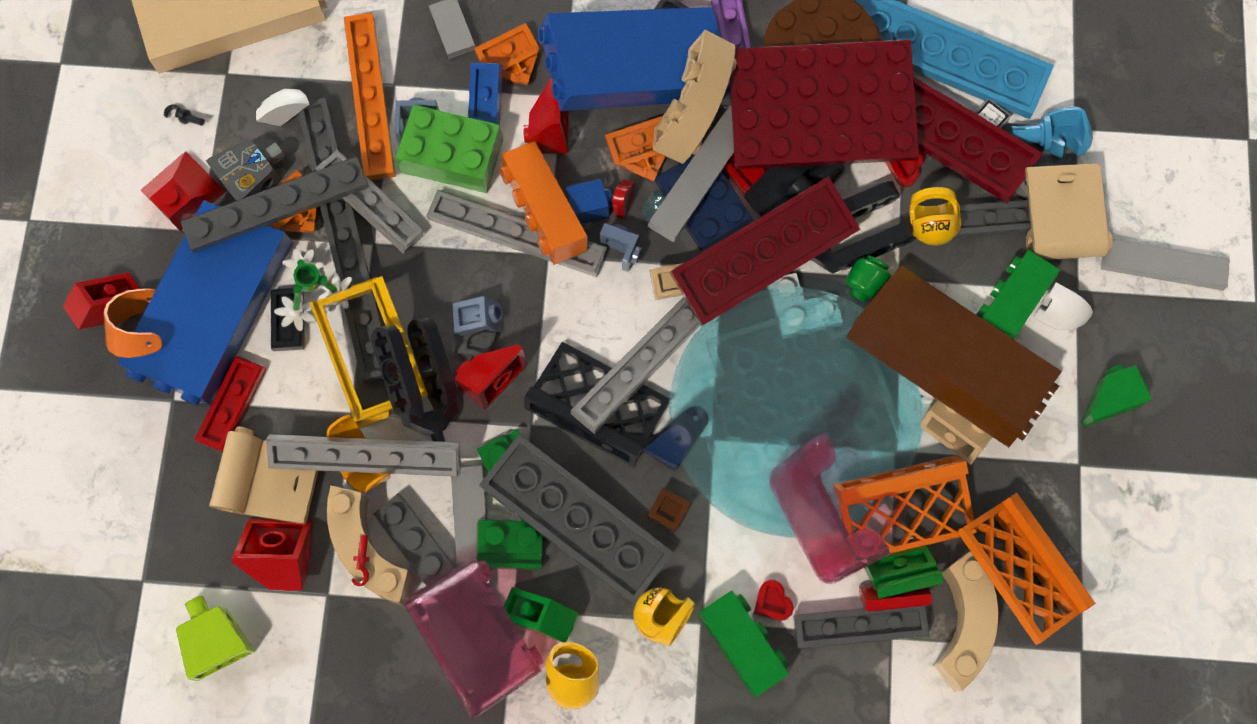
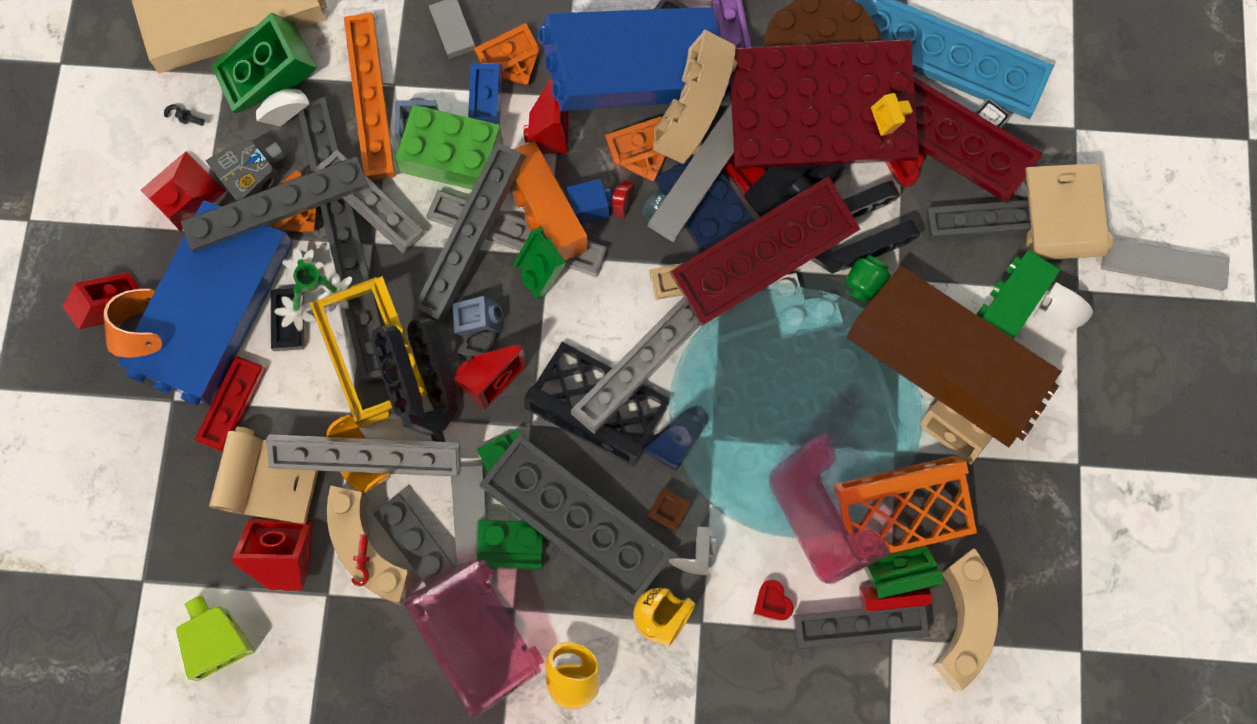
(263, 63): none -> green slope
(469, 231): none -> dark grey plate
(539, 263): none -> green plate
(540, 614): green slope -> none
(622, 240): sand blue bracket -> none
(704, 548): none -> light grey plate
(744, 643): green brick -> none
(890, 113): none -> yellow tile
(935, 223): yellow helmet -> none
(1039, 557): orange fence -> none
(1058, 130): dark azure piece -> none
(1116, 394): green slope -> none

